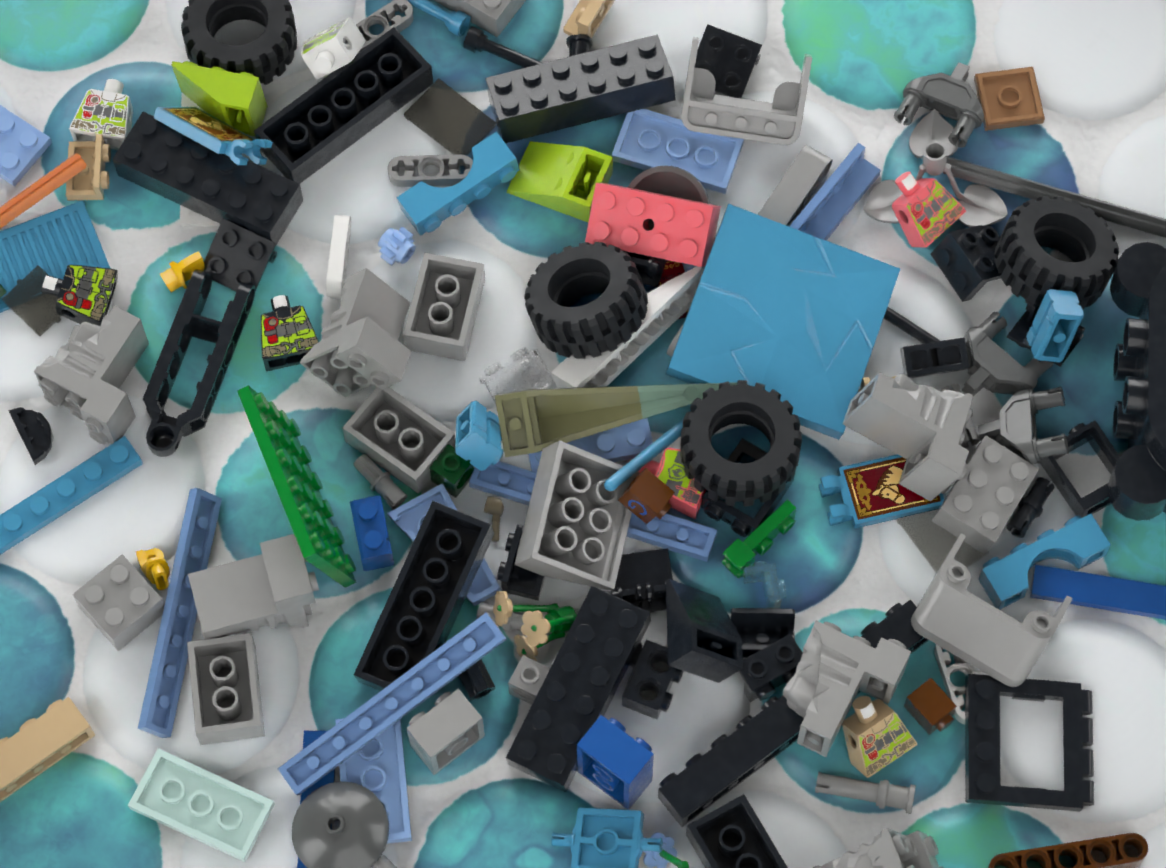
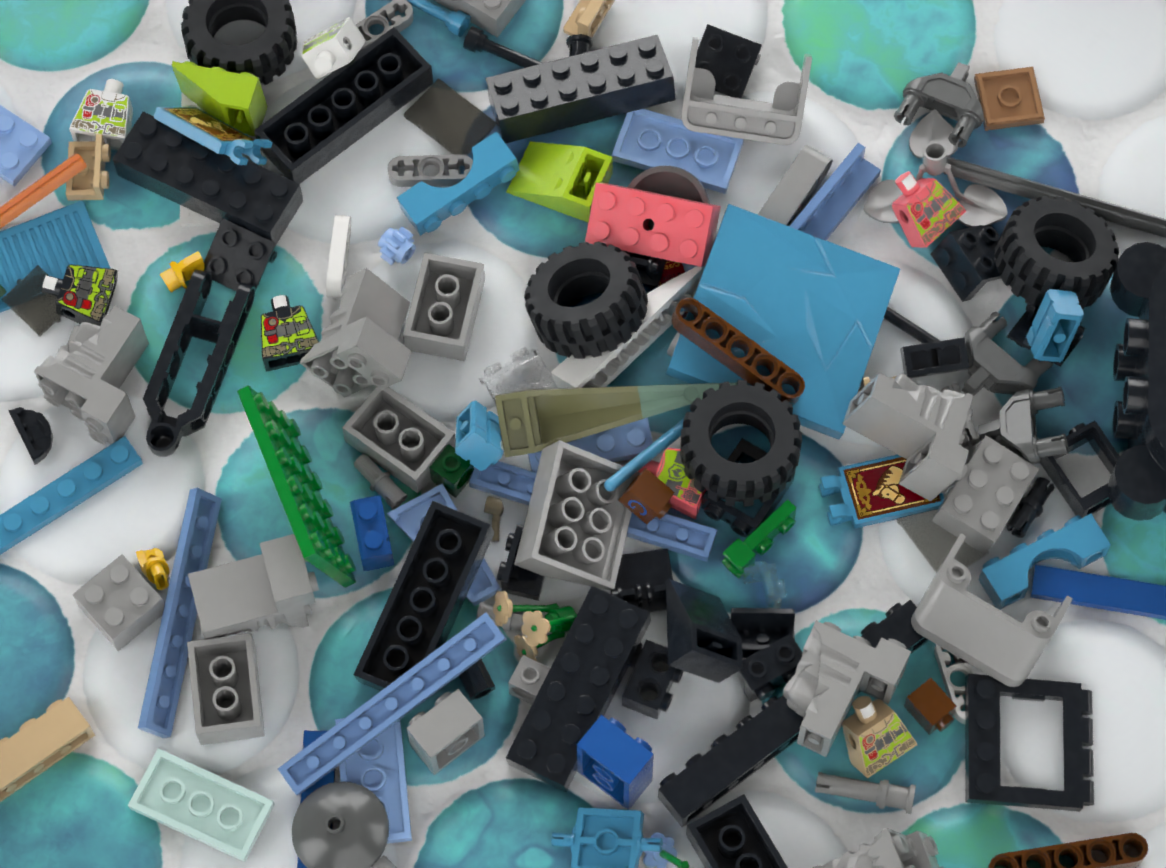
(730, 338): none -> reddish brown beam

